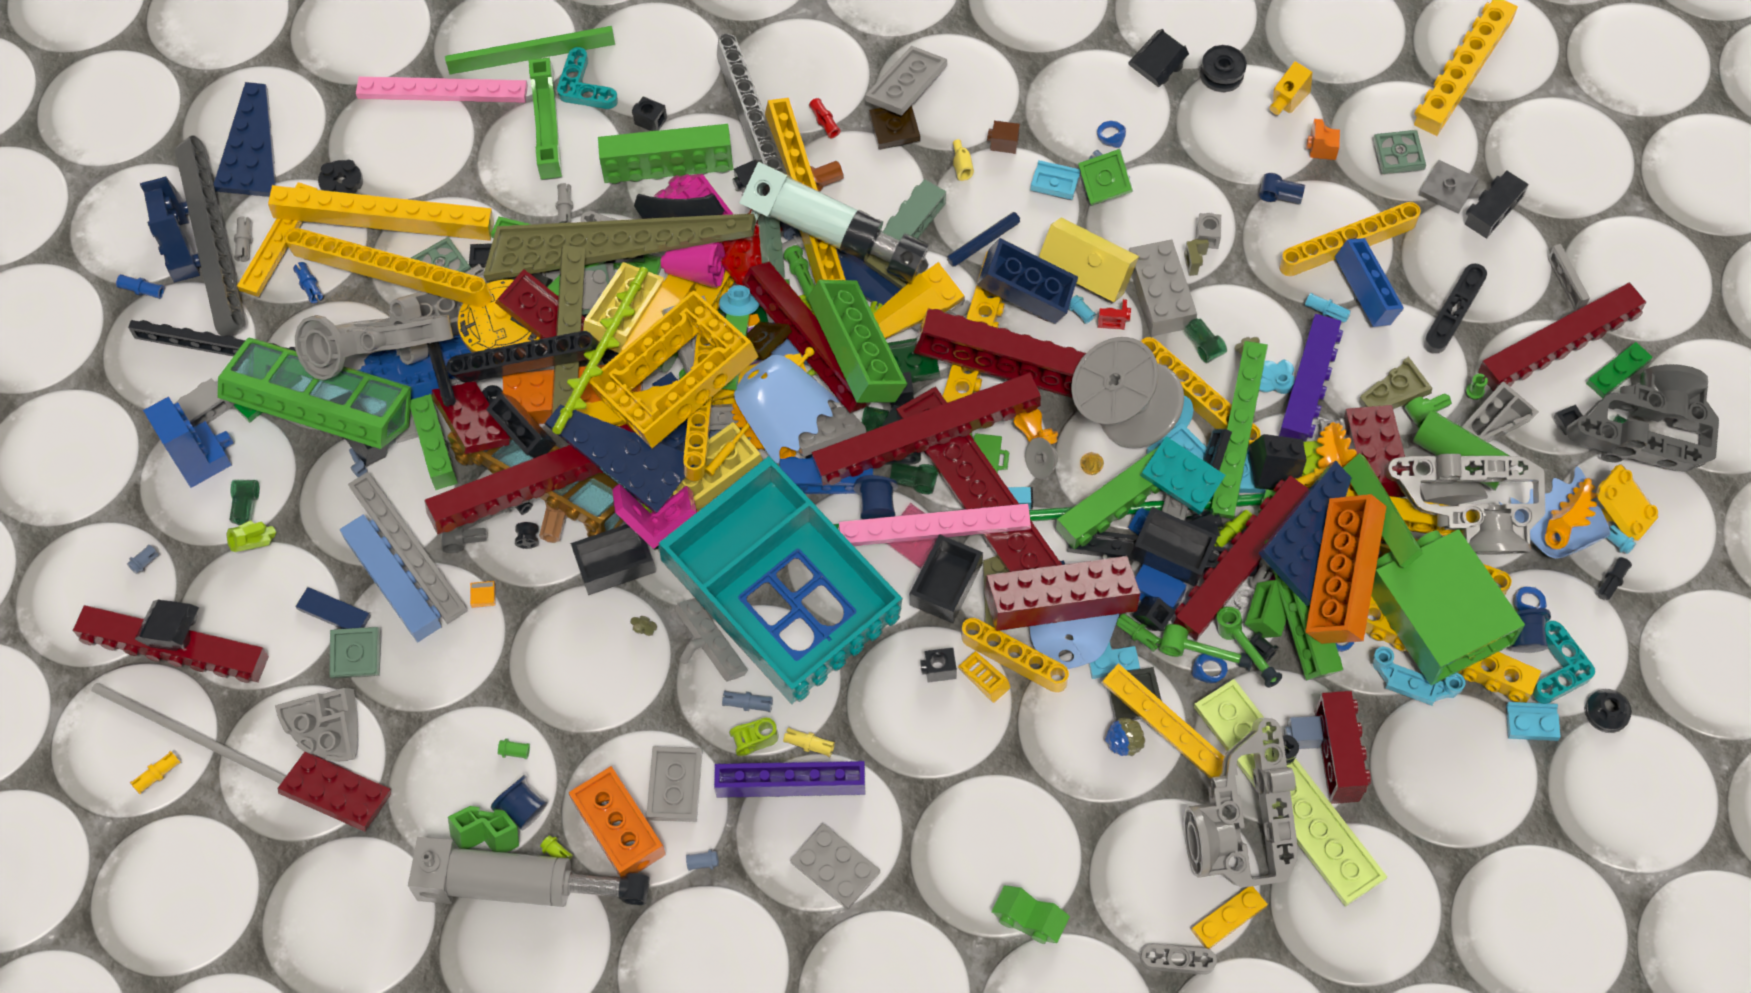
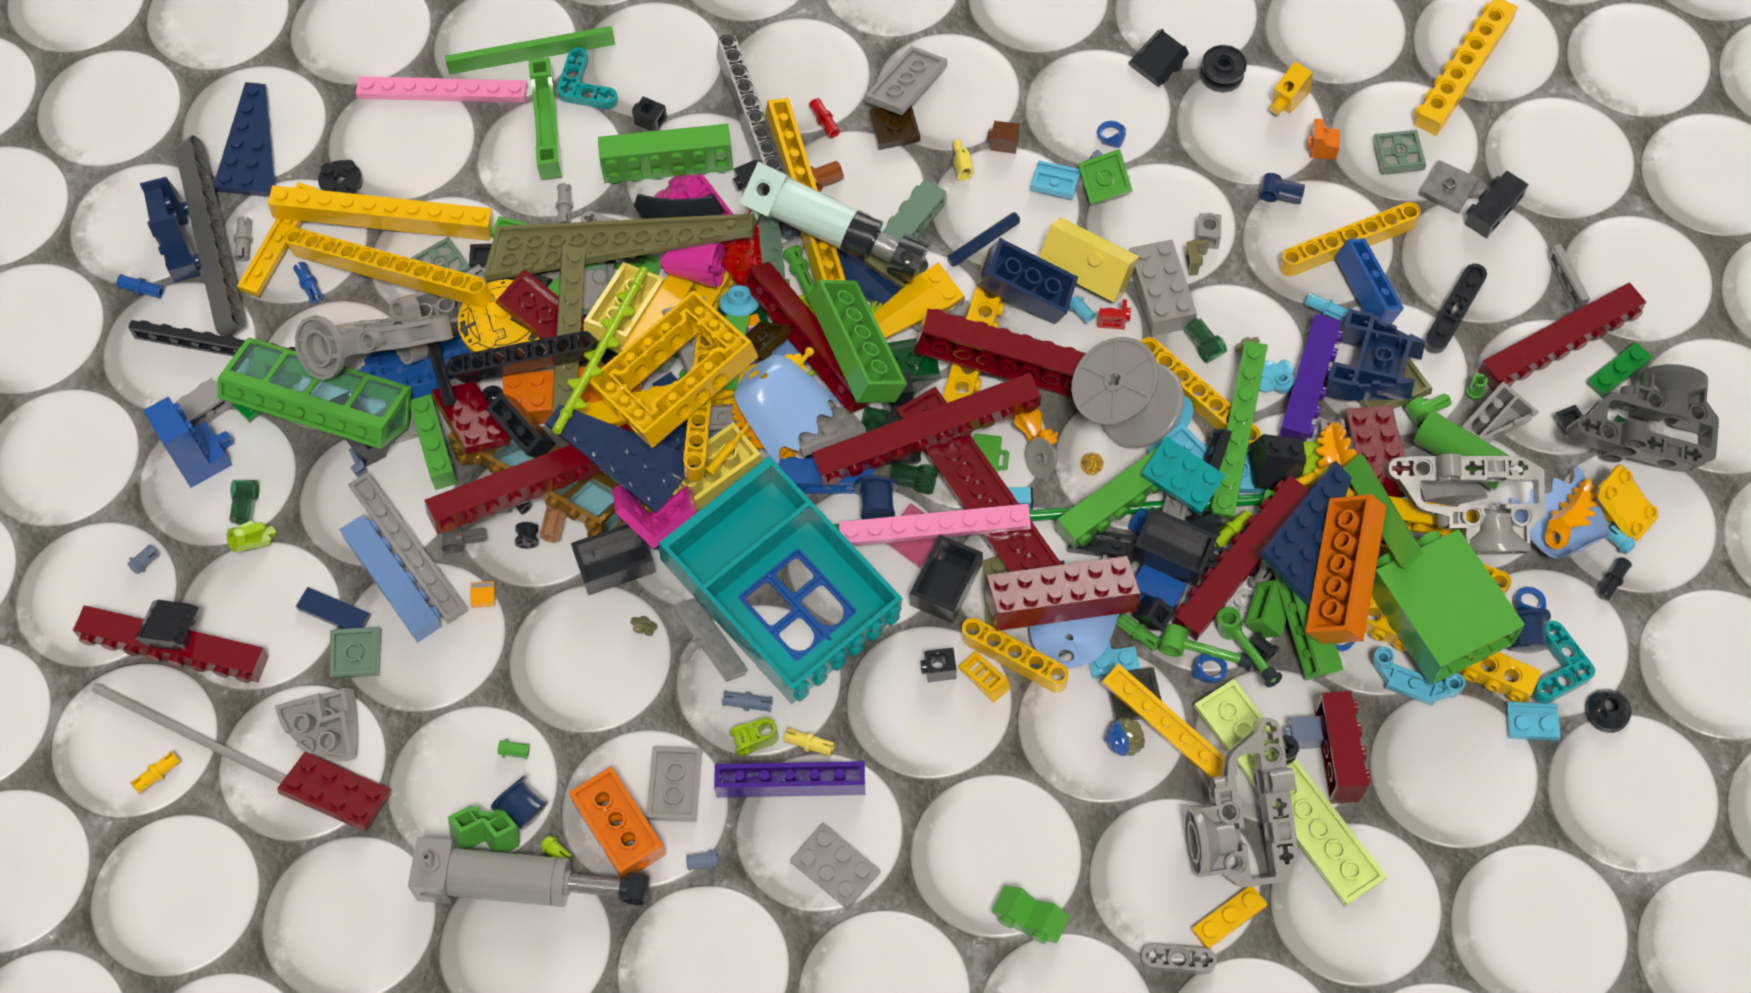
(1380, 362): none -> dark blue wedge

